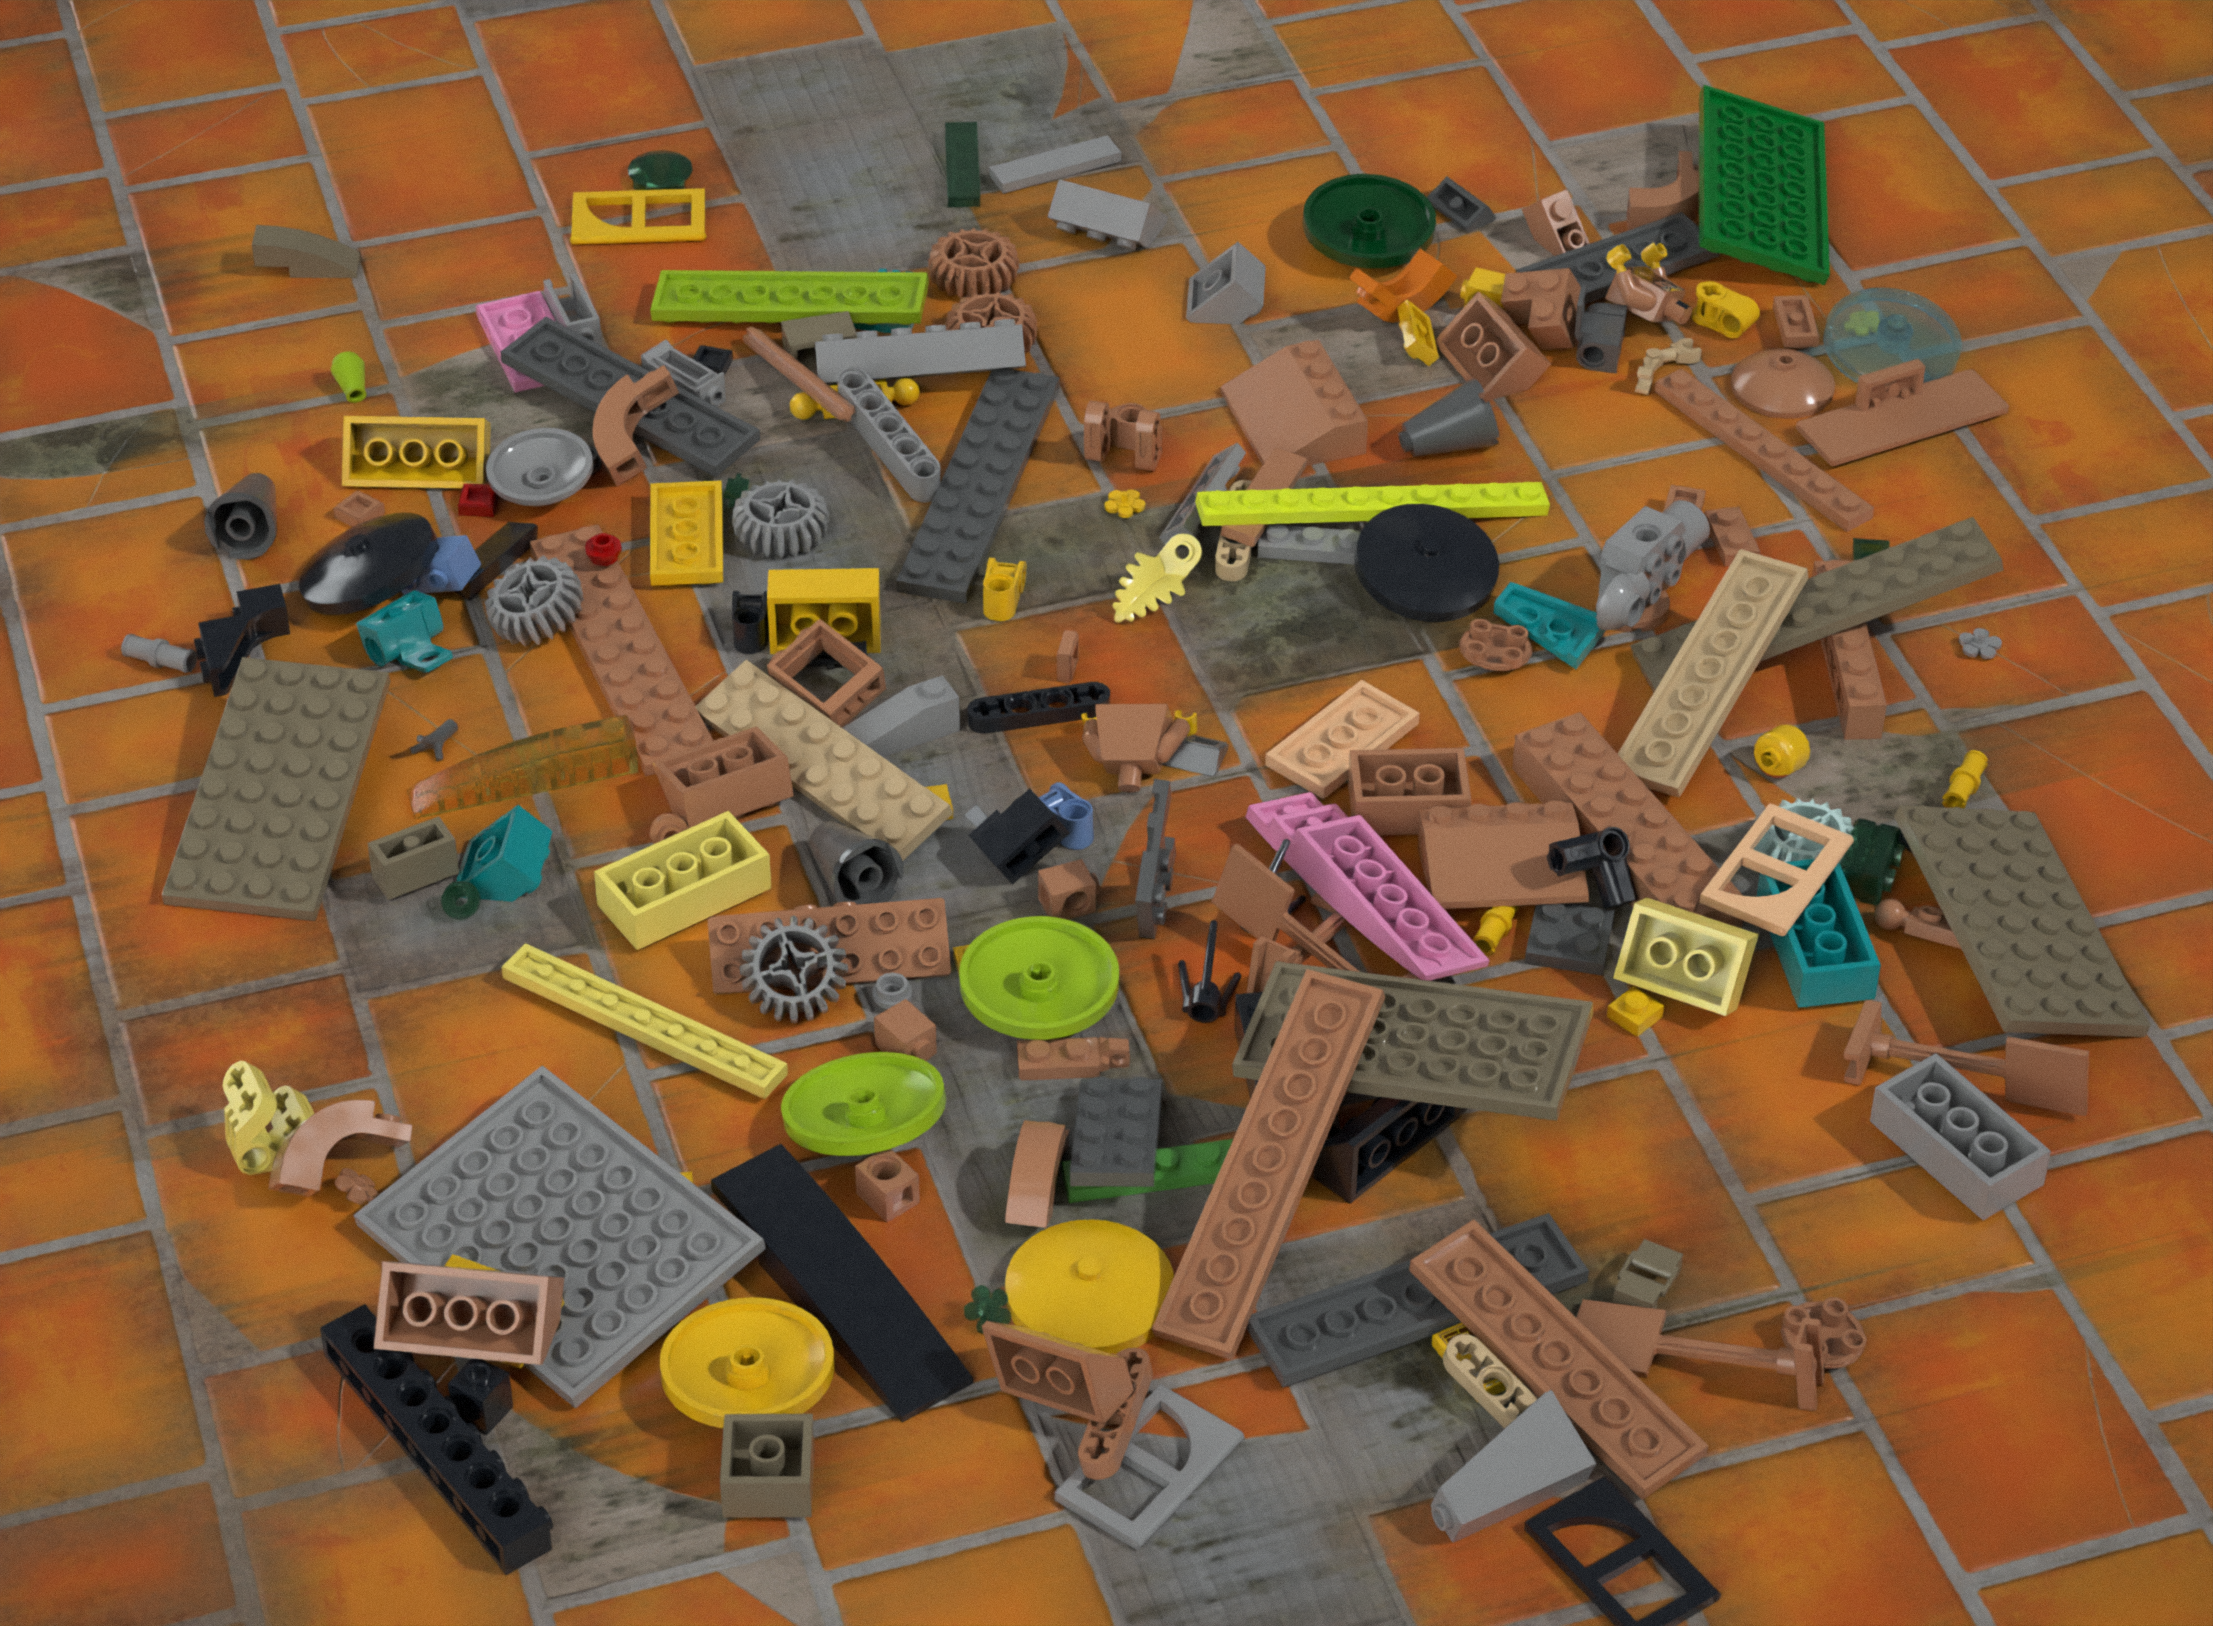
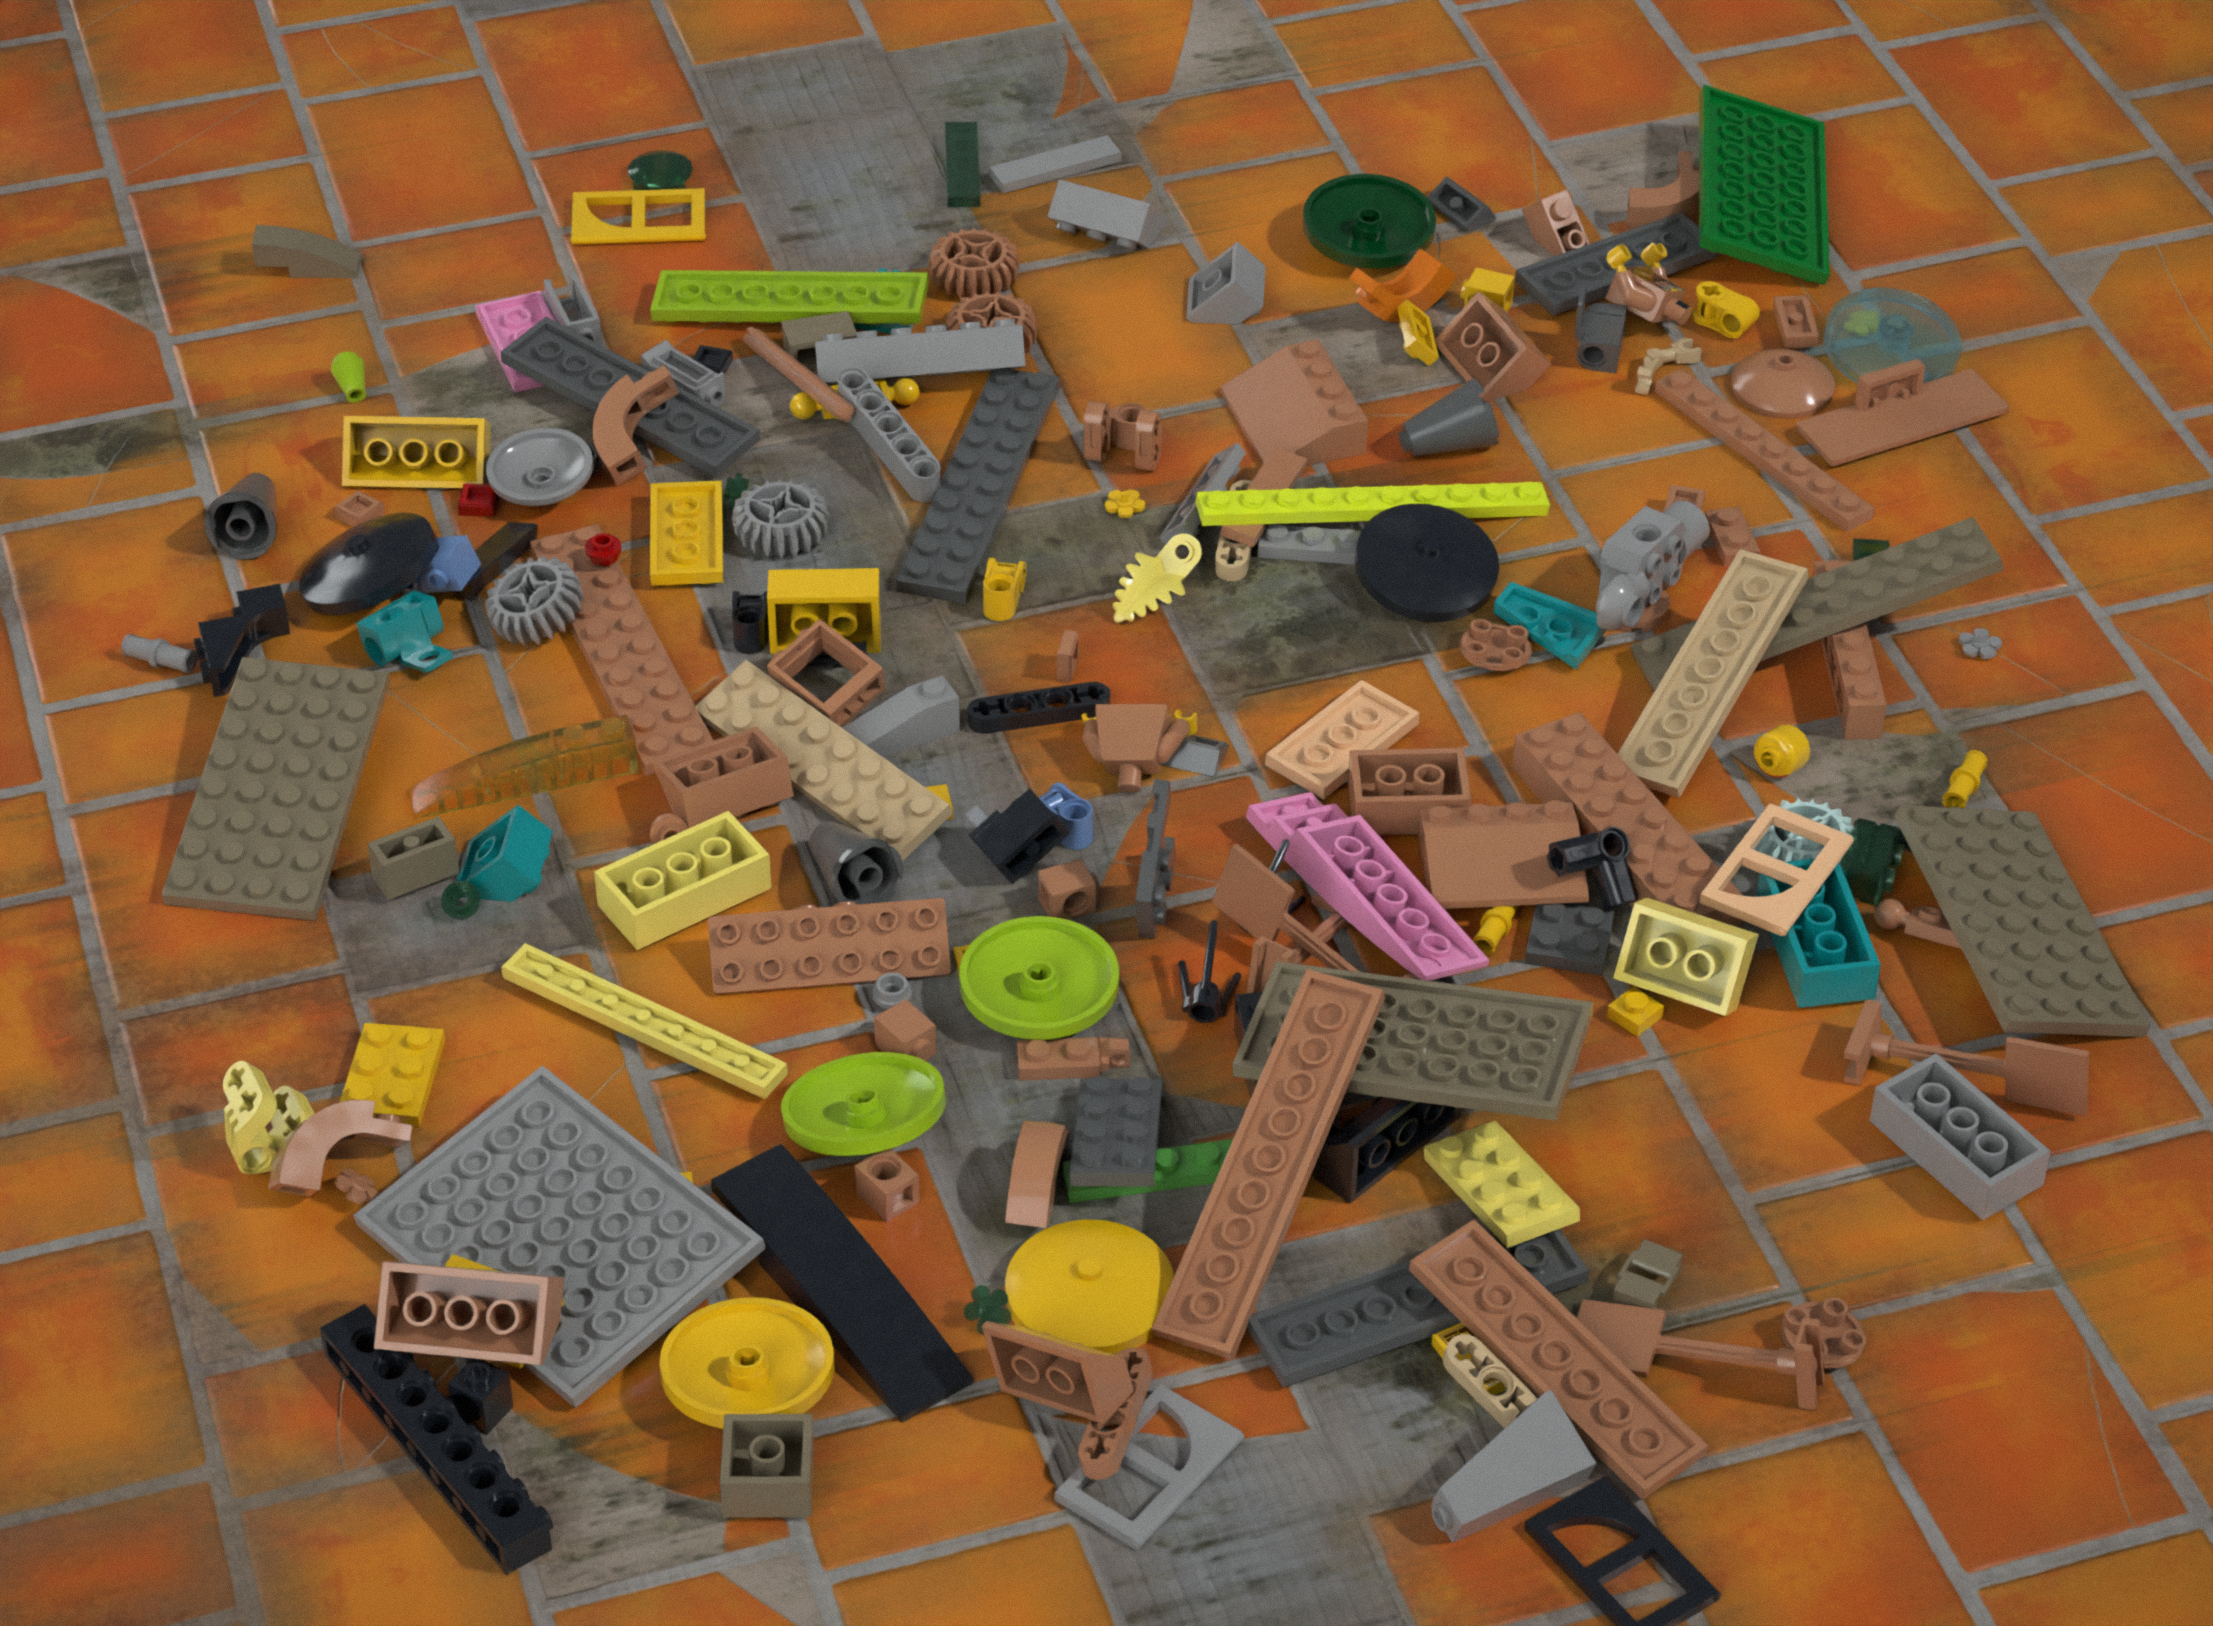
(395, 1069): none -> yellow plate
(436, 739): dark grey bar -> none
(781, 976): light grey gear -> none
(1501, 1184): none -> light yellow plate
(1546, 302): nougat brick -> none

